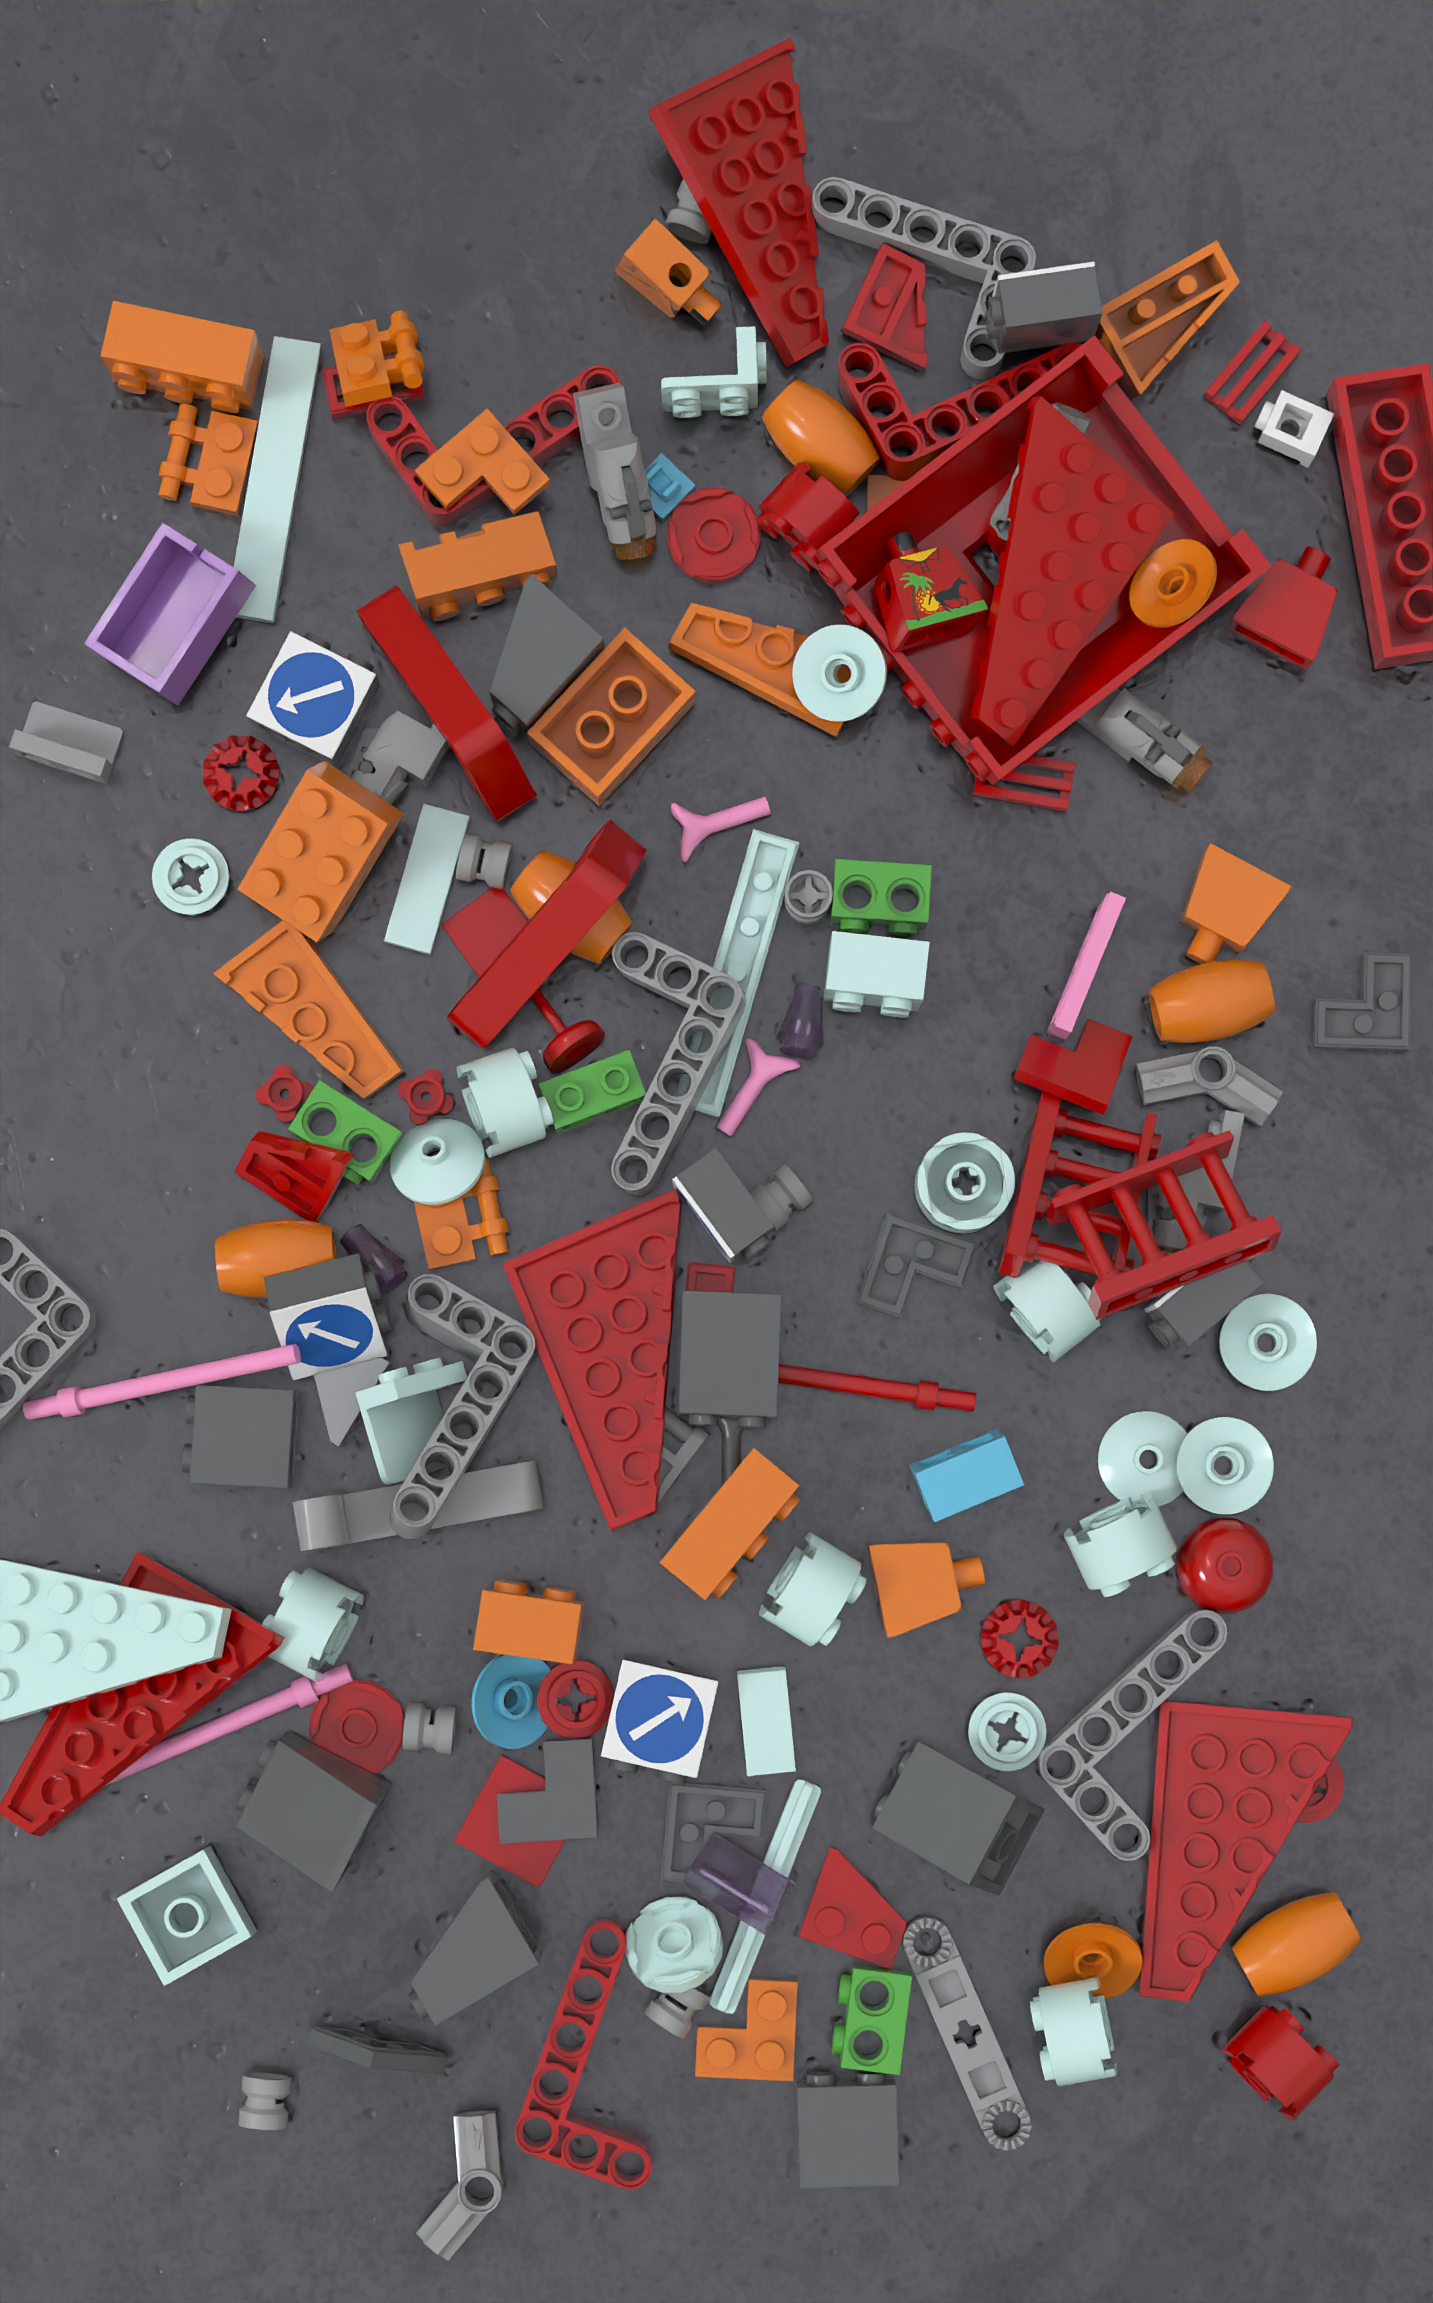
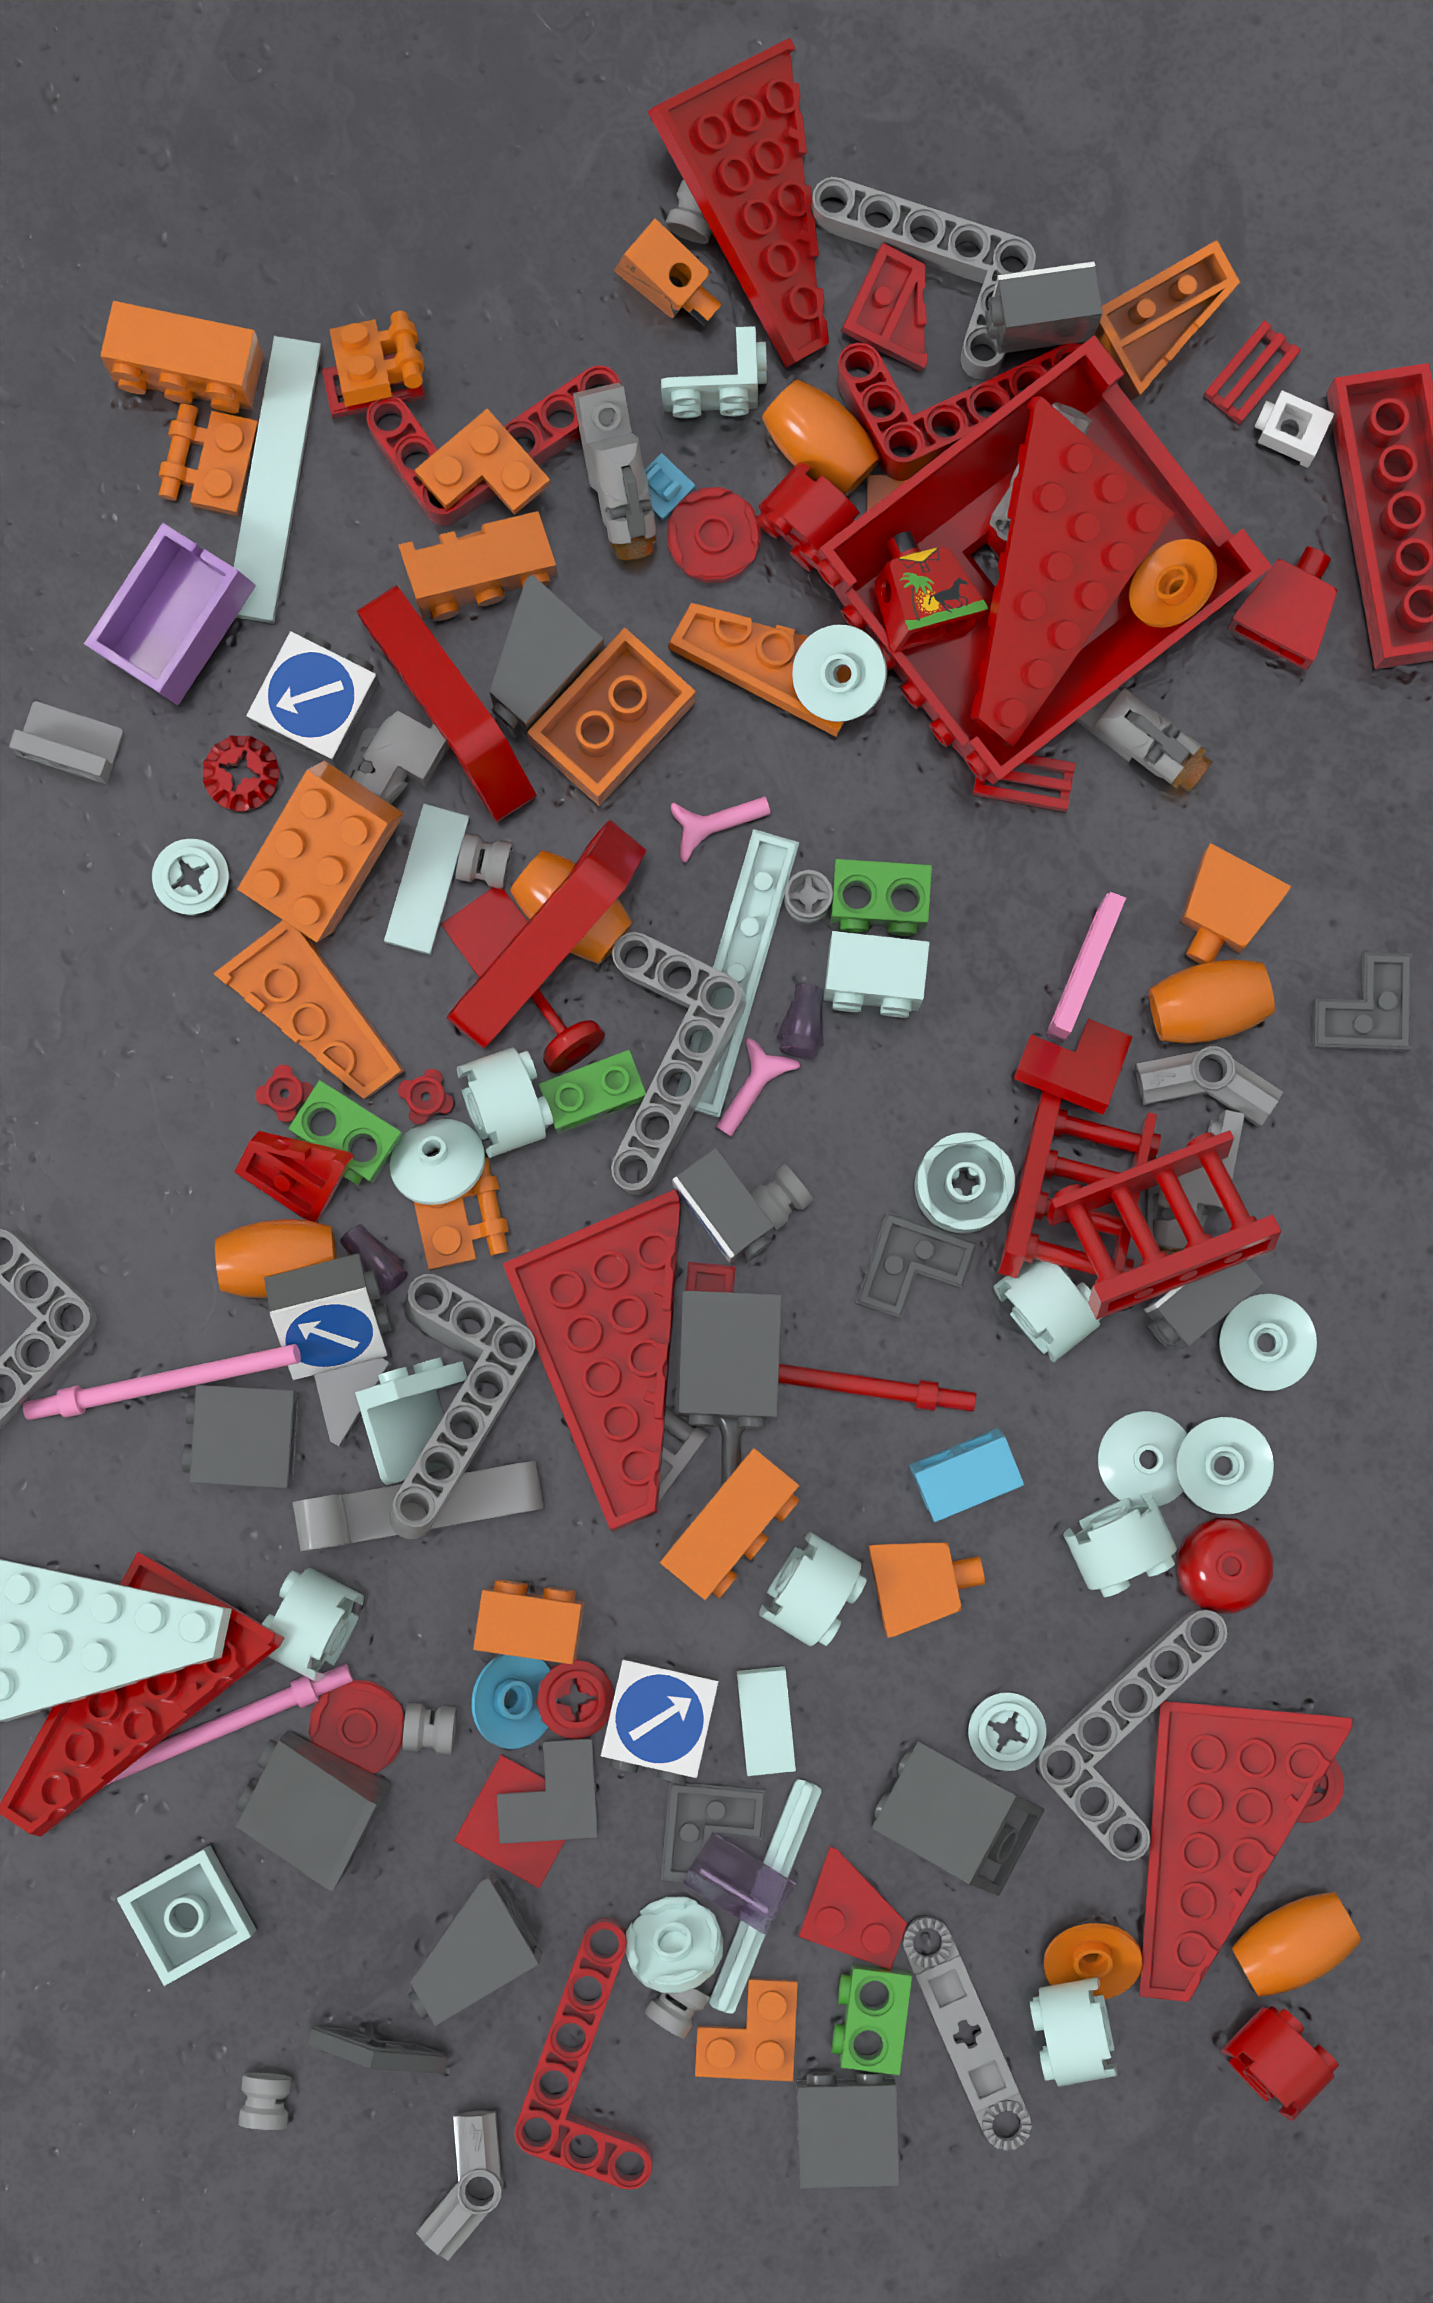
(1001, 1653): red gear -> none

